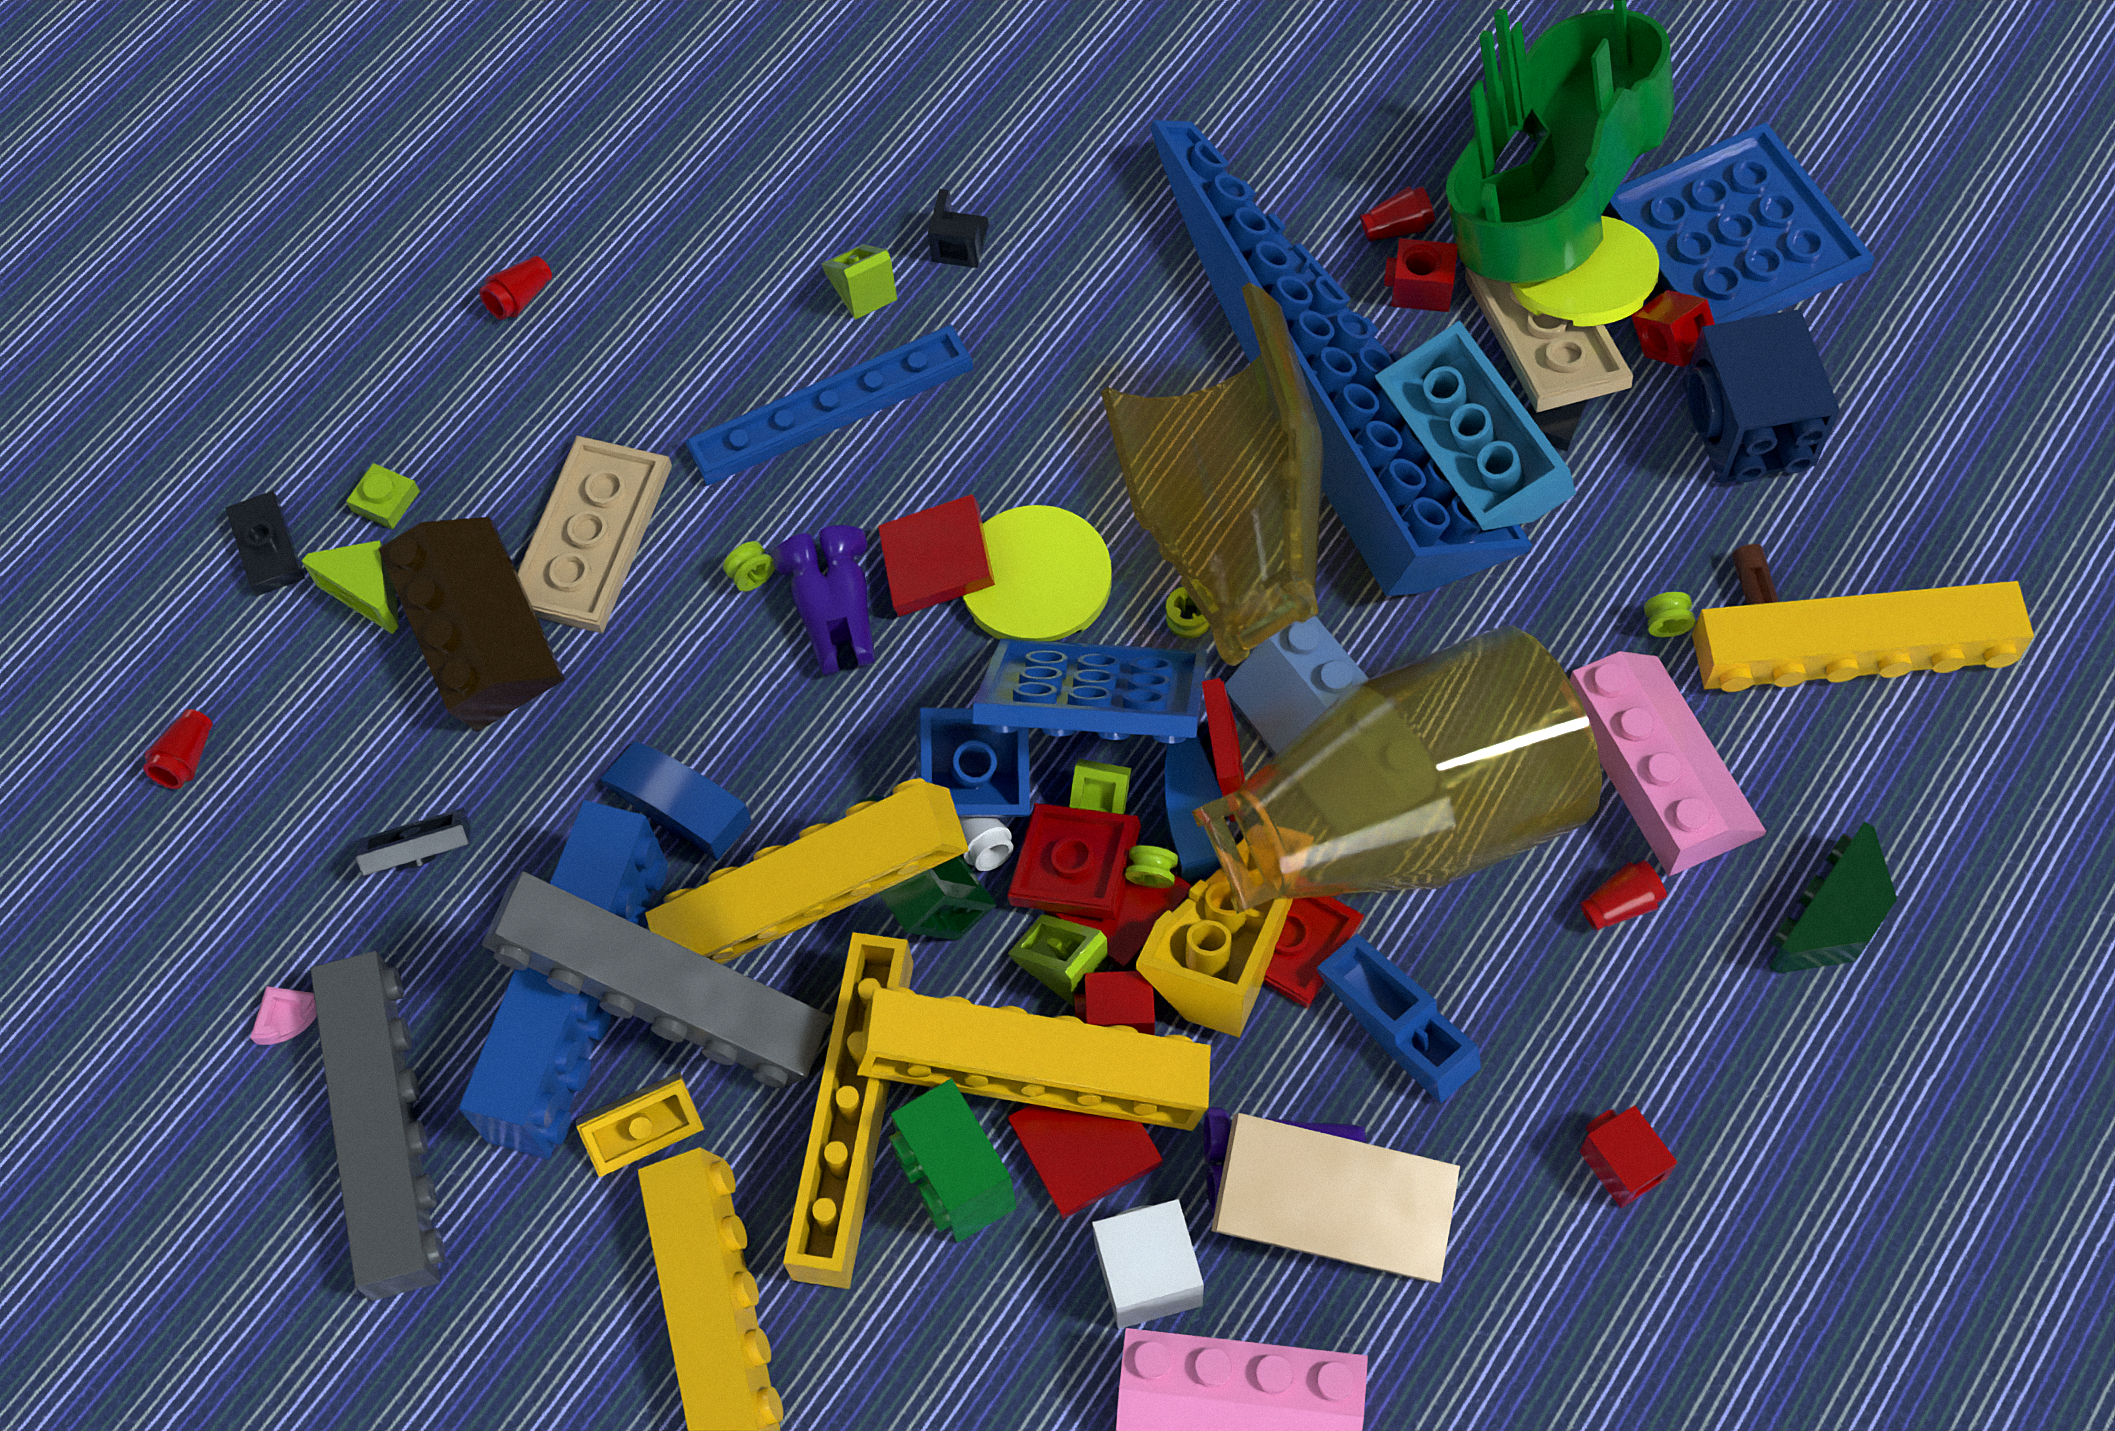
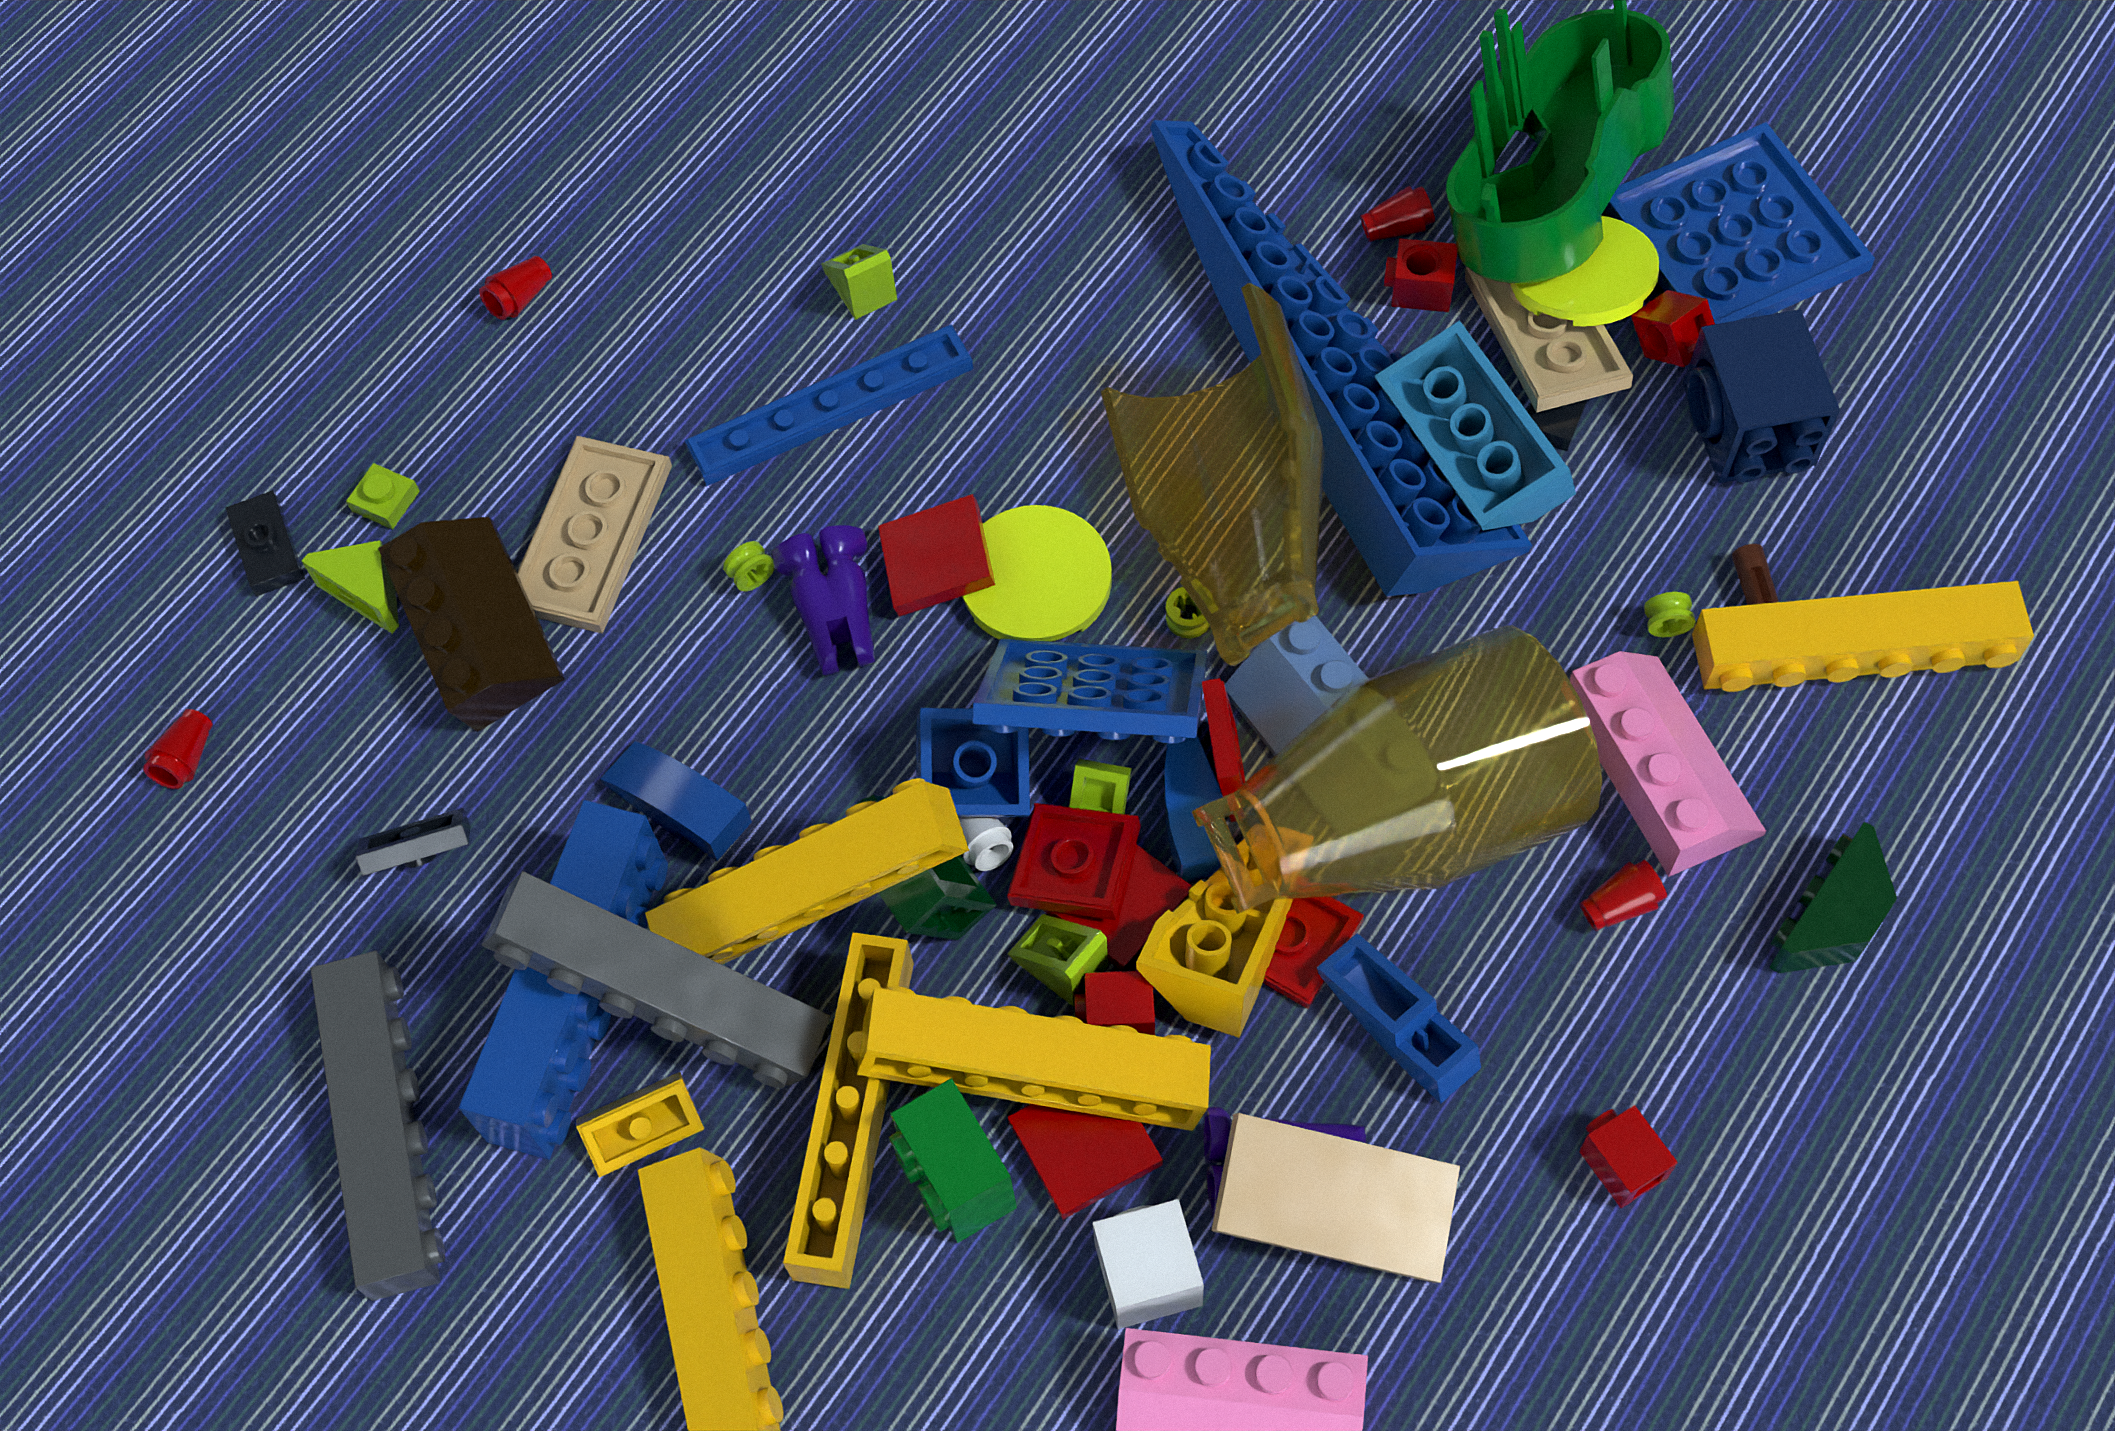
(283, 1015): bright pink tile -> none
(956, 236): black panel -> none
(1151, 866): lime bush -> none

